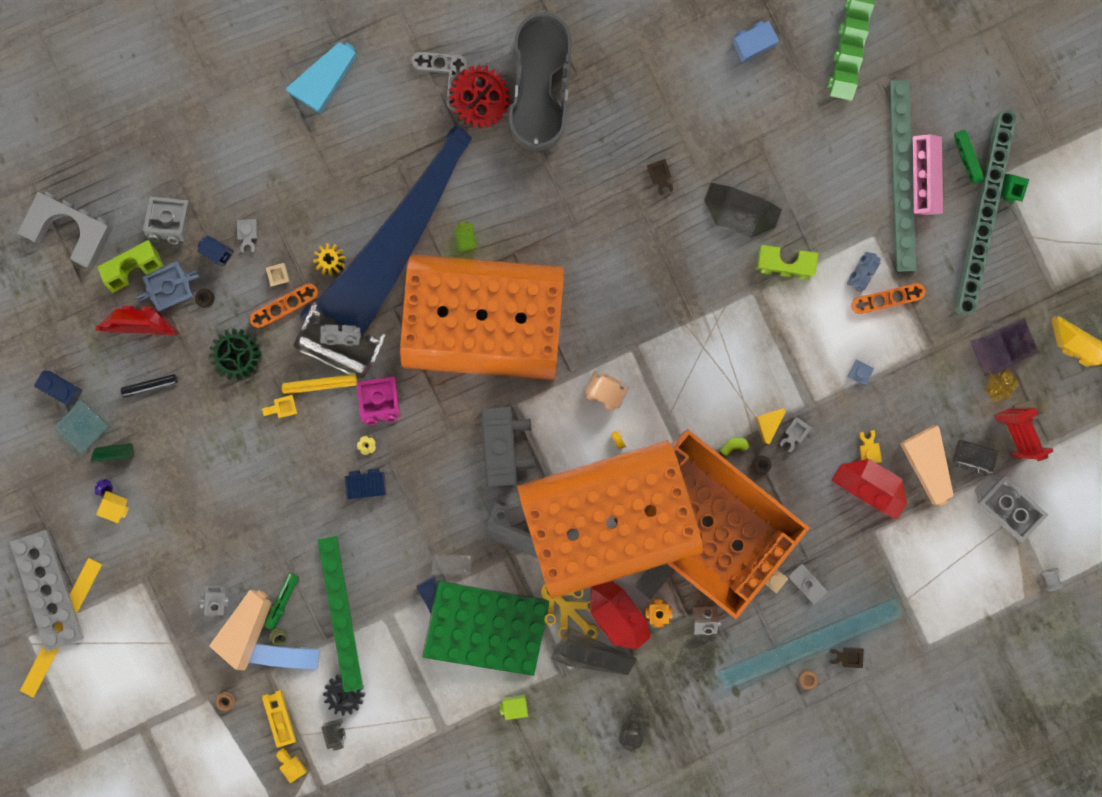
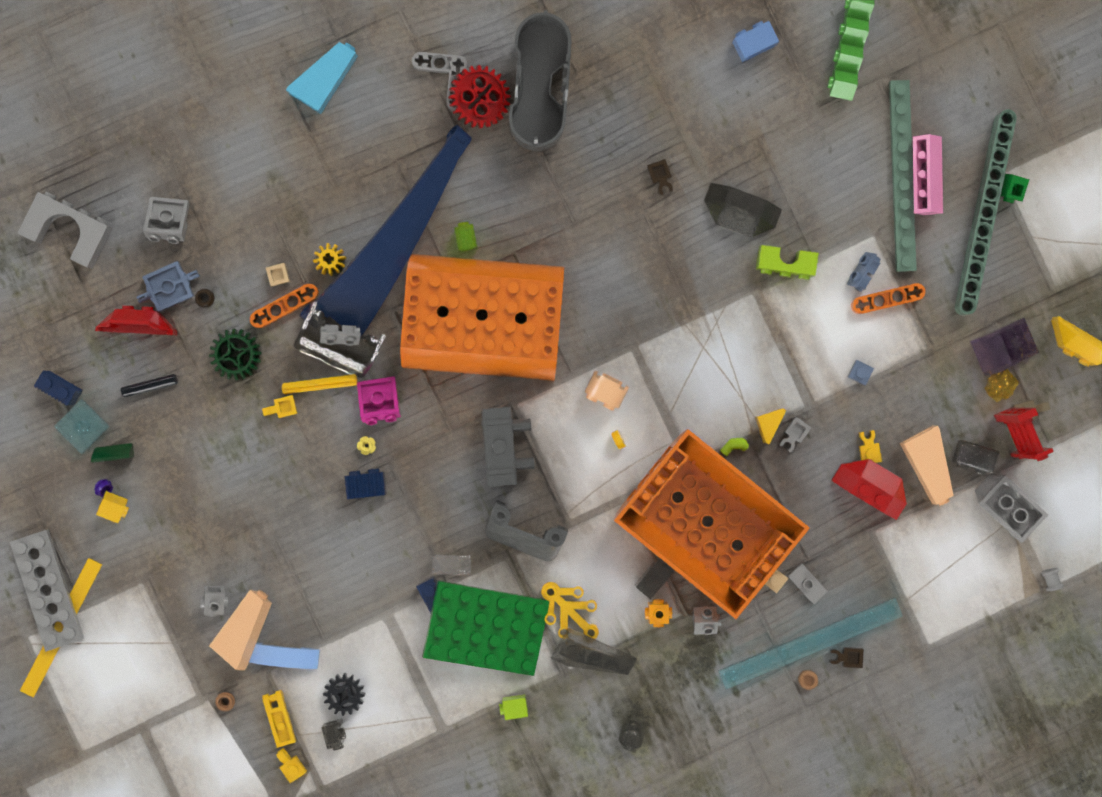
(116, 271): lime arch -> none
(214, 250): dark blue brick -> none
(247, 231): light grey plate -> none
(281, 639): olive plate -> none
(282, 599): green pin -> none
(340, 614): green plate -> none
(606, 489): orange slope -> none
(618, 616): red wedge -> none
(767, 467): dark brown plate -> none
(968, 157): green beam -> none

